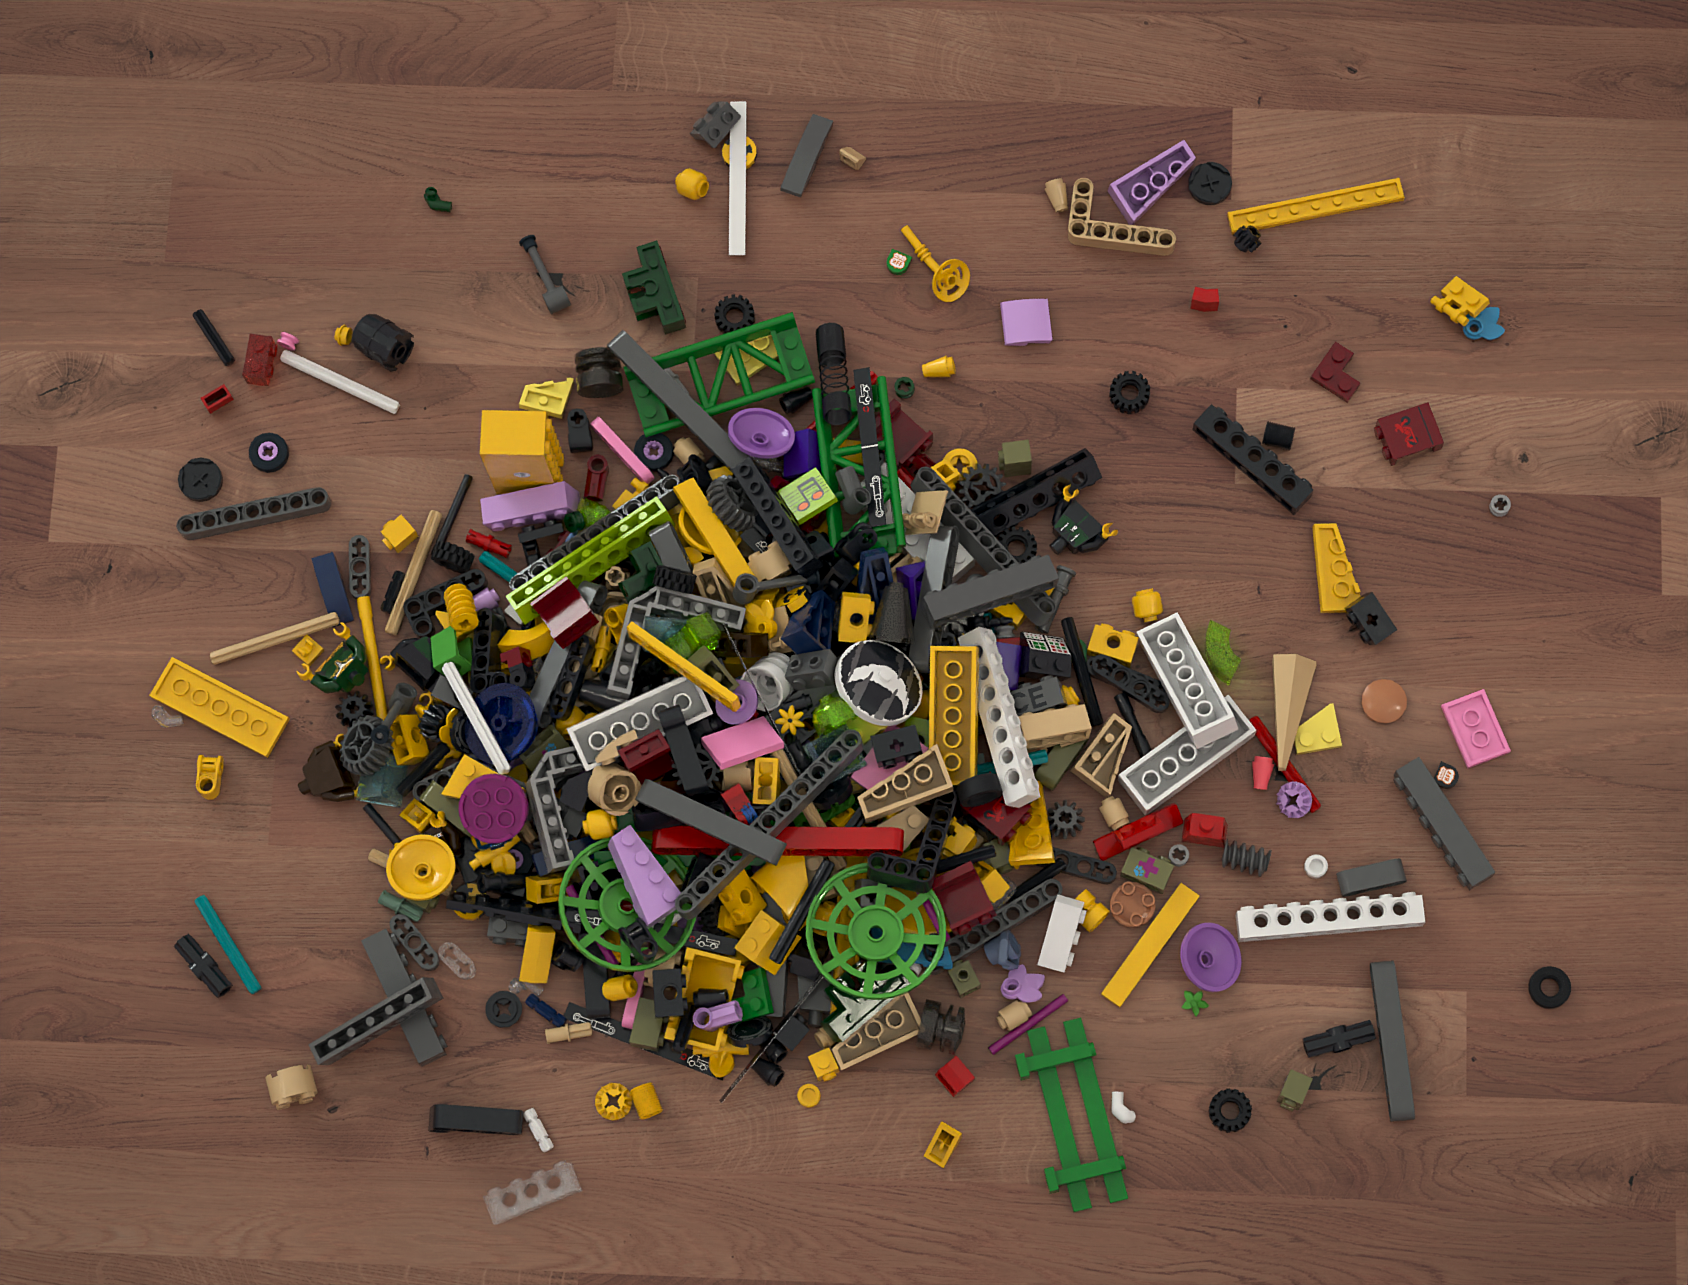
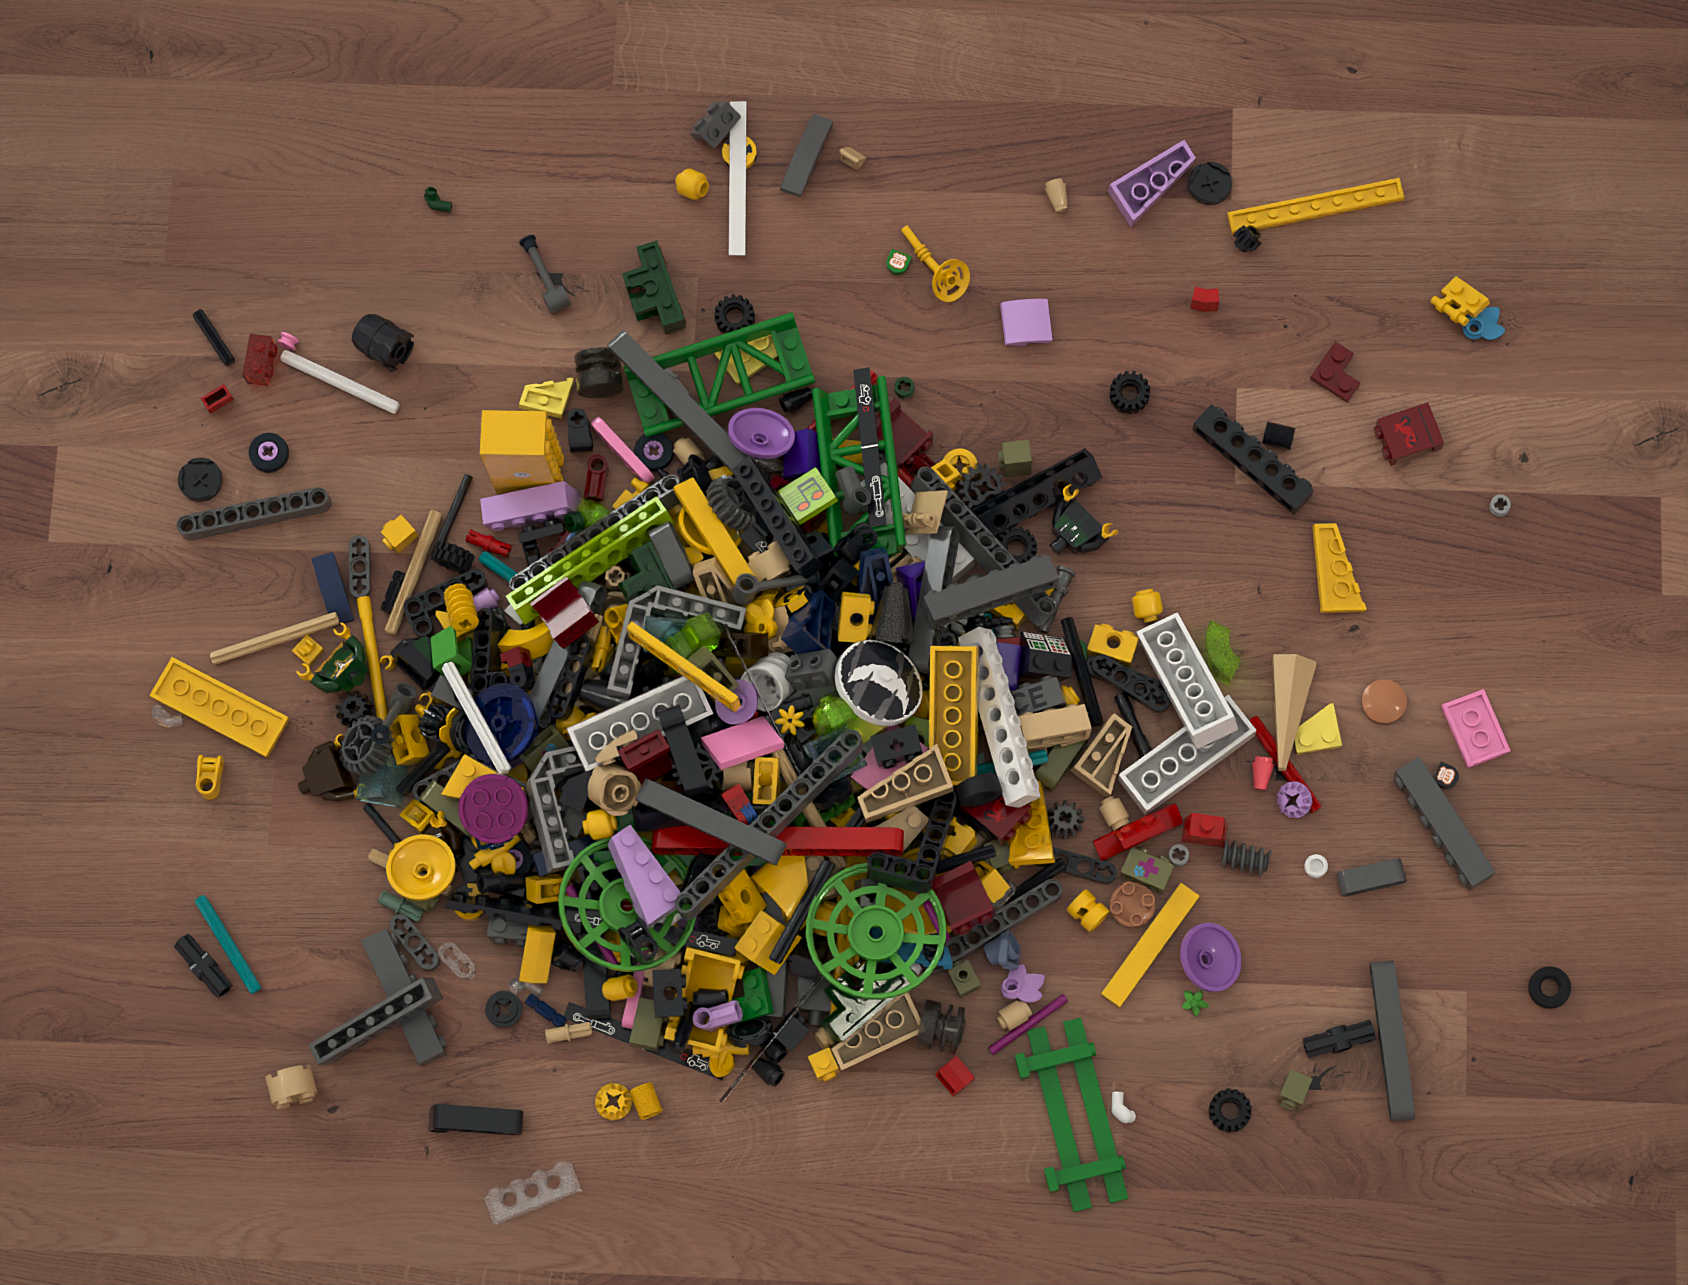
(343, 335): yellow plate -> none
(538, 1130): white axle -> none
(674, 579): black tyre -> none
(808, 1095): yellow tile -> none
(832, 353): black piece -> none
(939, 368): yellow cone -> none
(943, 1144): yellow slope -> none
(1062, 933): white brick -> none
(1111, 230): tan beam -> none
(1381, 624): black brick -> none
(1411, 903): white brick -> none

